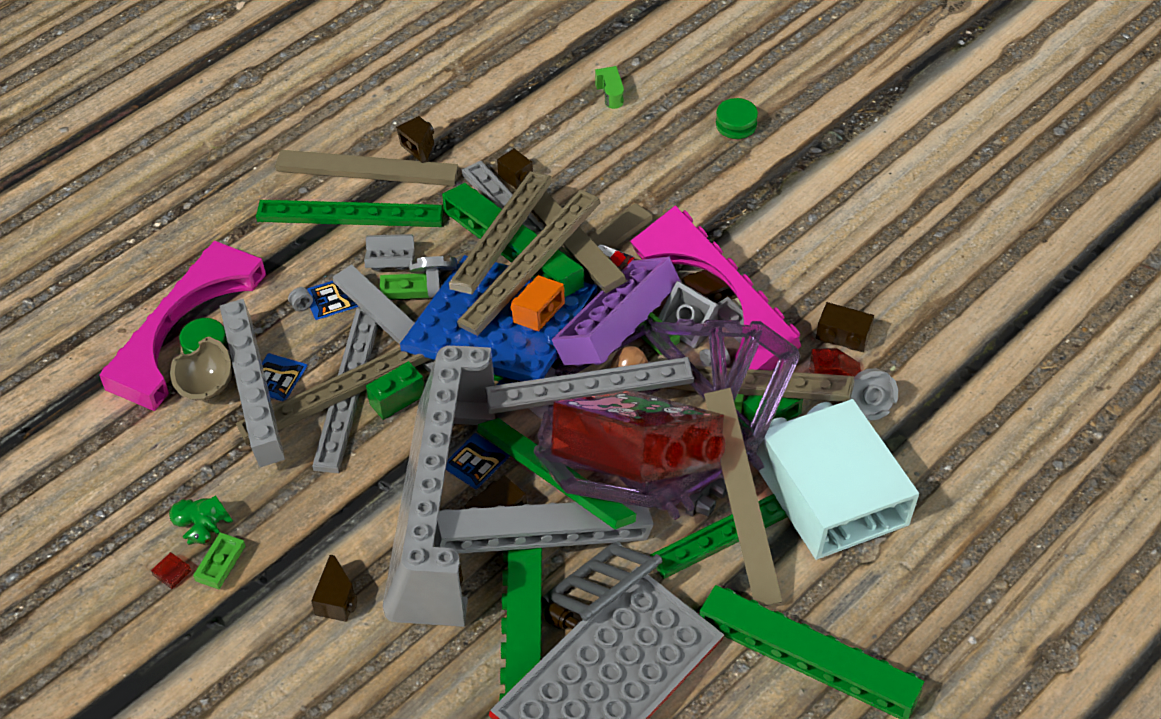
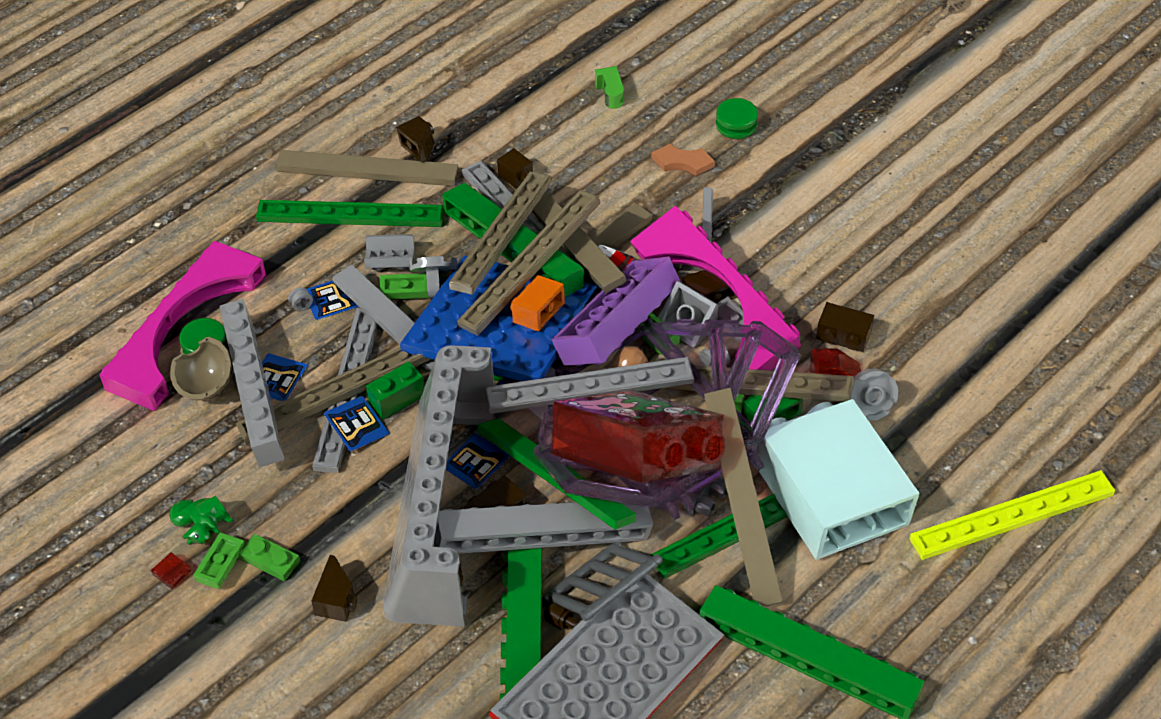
(269, 557): none -> bright green plate
(356, 423): none -> sticker
(672, 158): none -> nougat tile
(707, 212): none -> light grey tile
(1011, 515): none -> neon yellow tile

